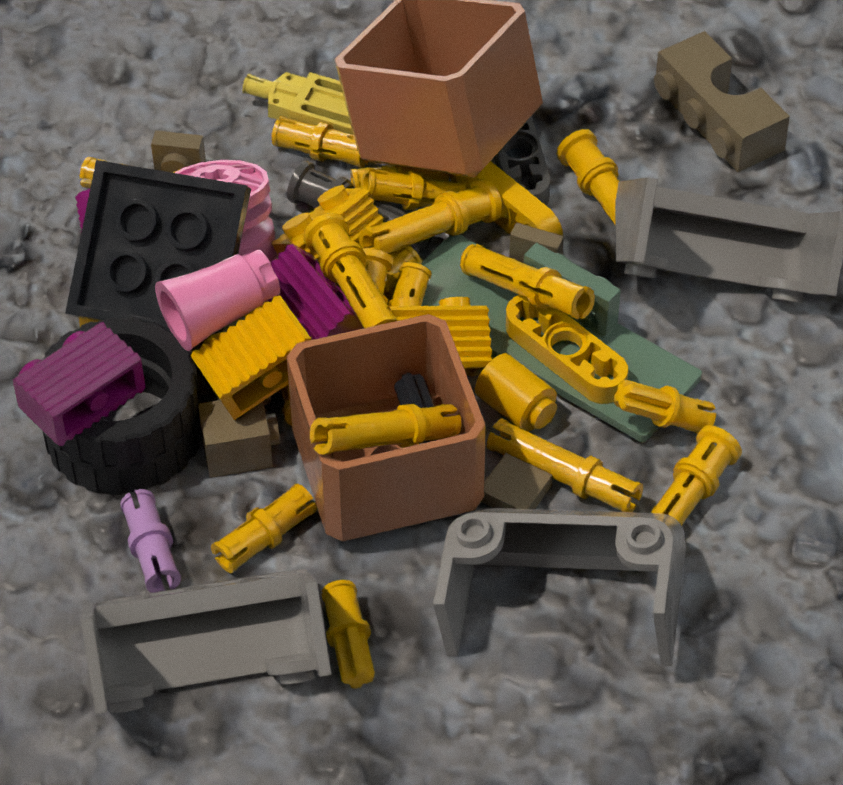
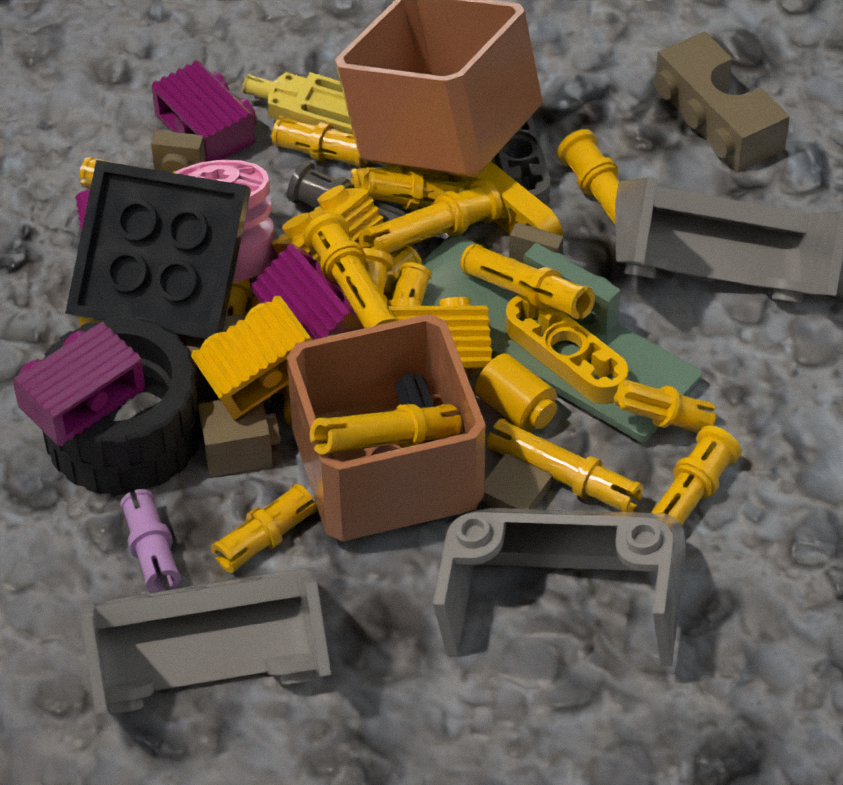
(203, 105): none -> magenta brick
(215, 296): bright pink plant -> none
(348, 633): yellow axle -> none

